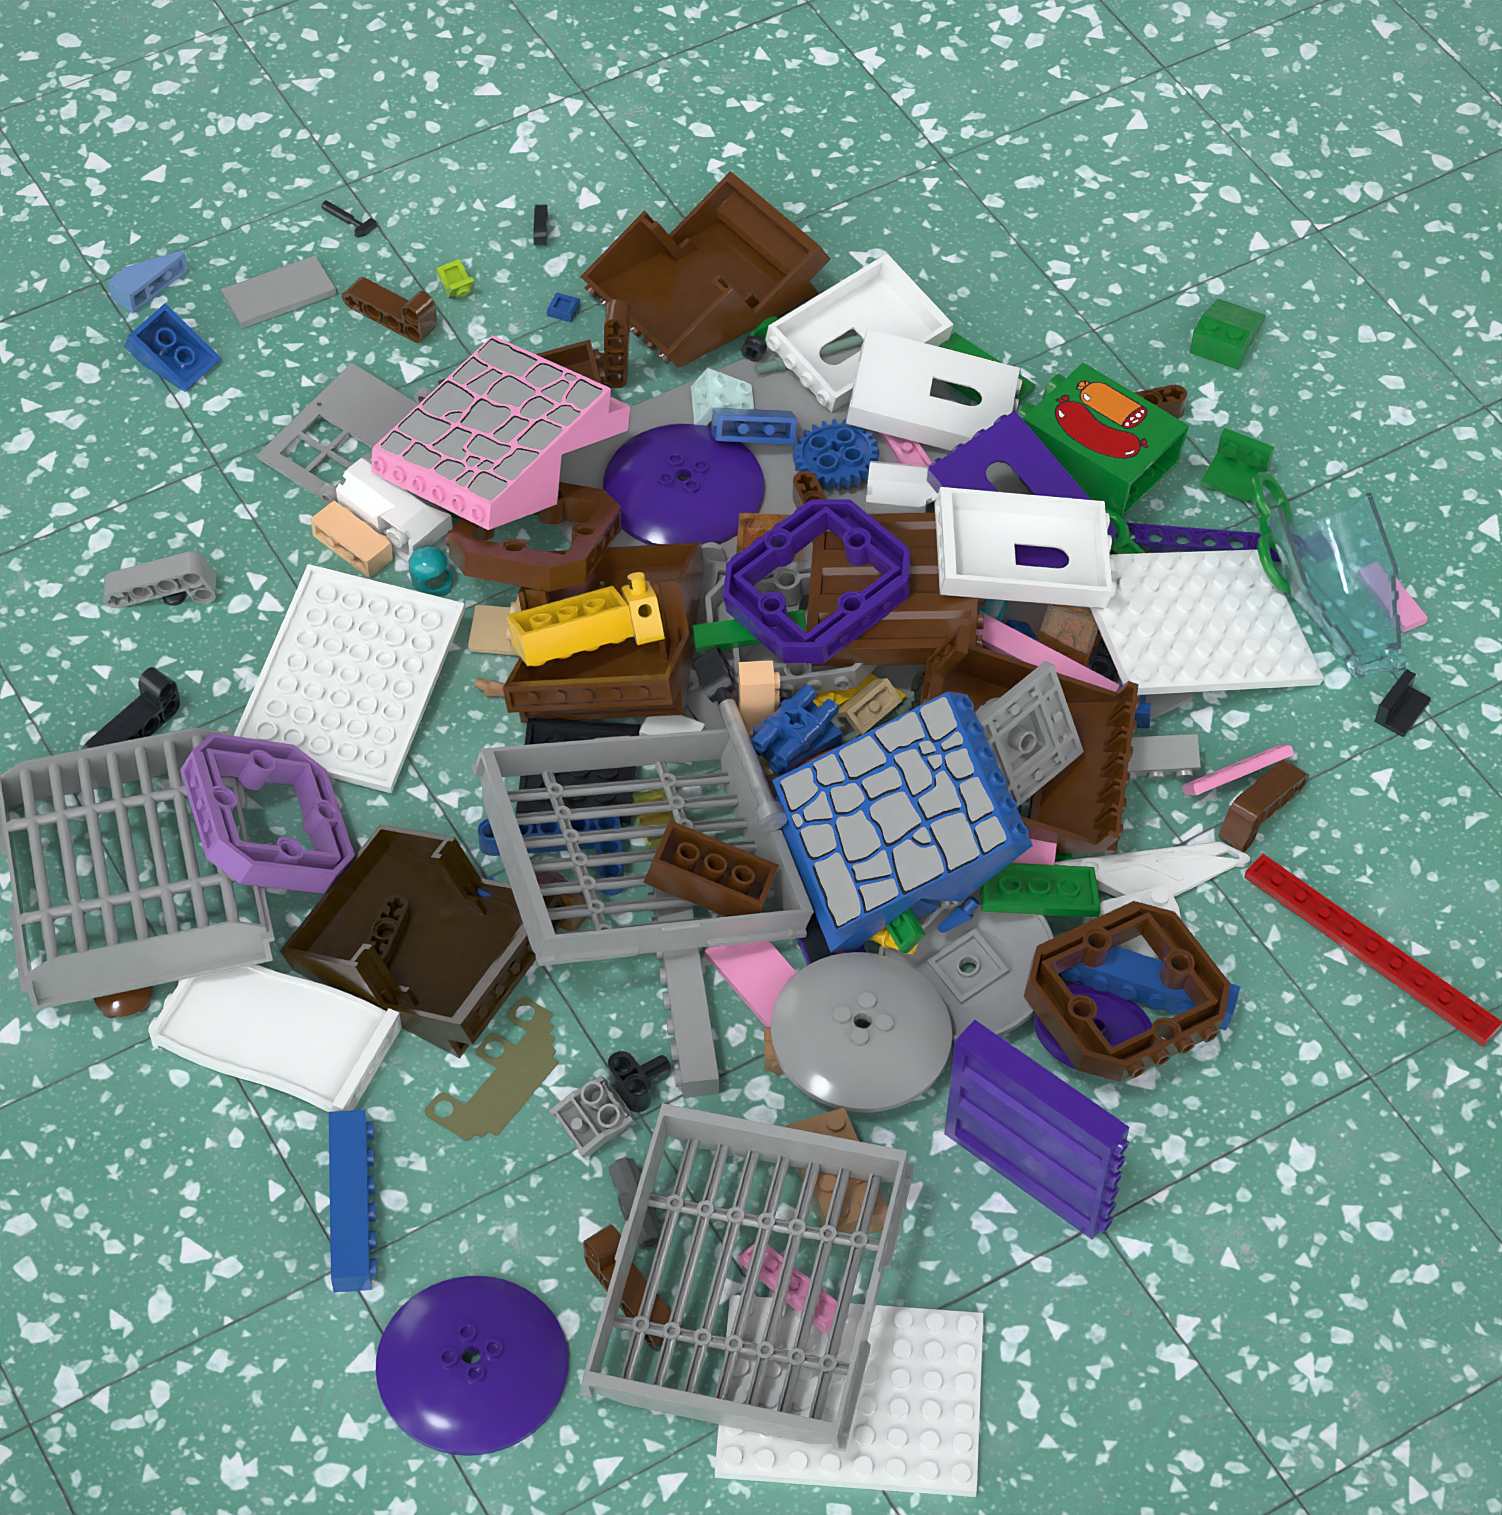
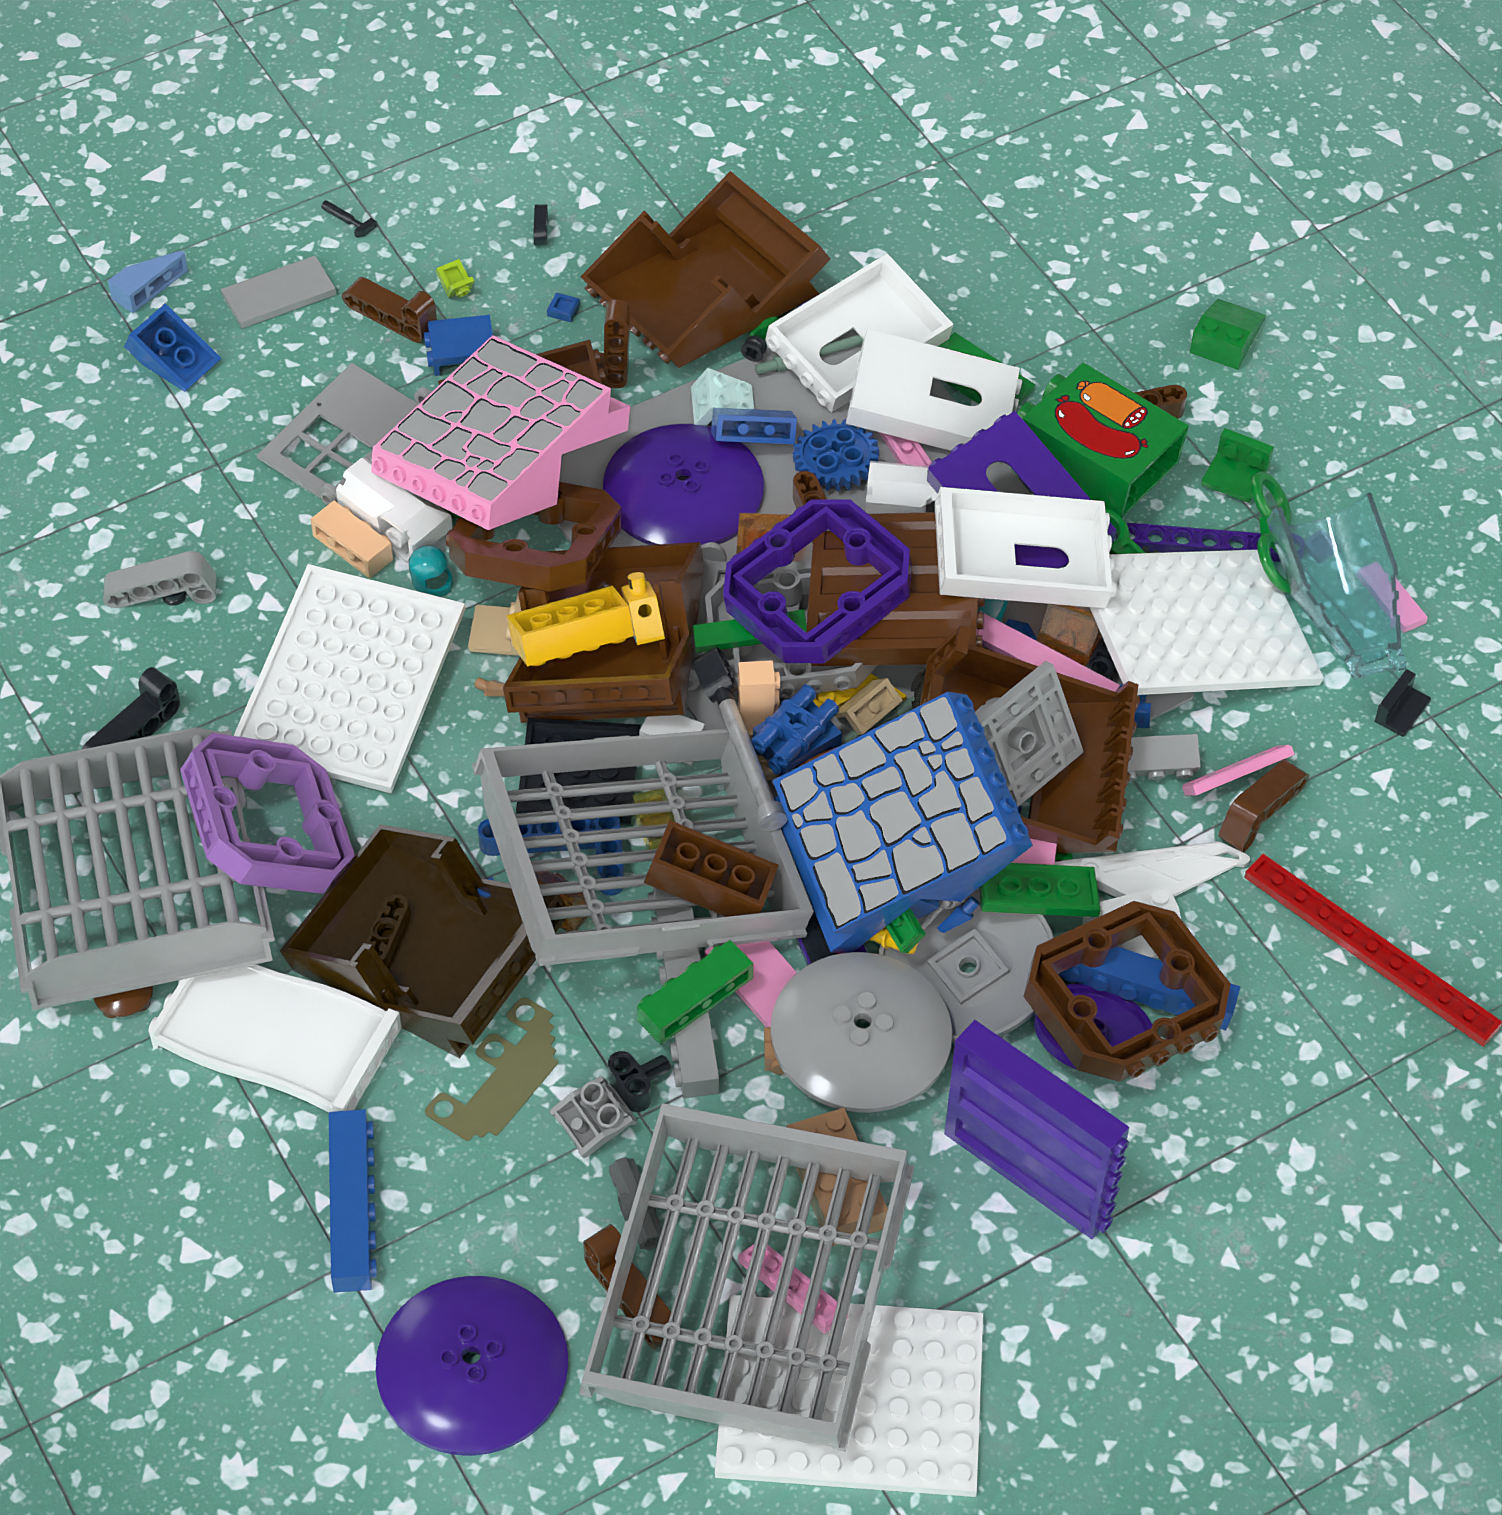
(455, 339): none -> blue panel
(694, 991): none -> green brick

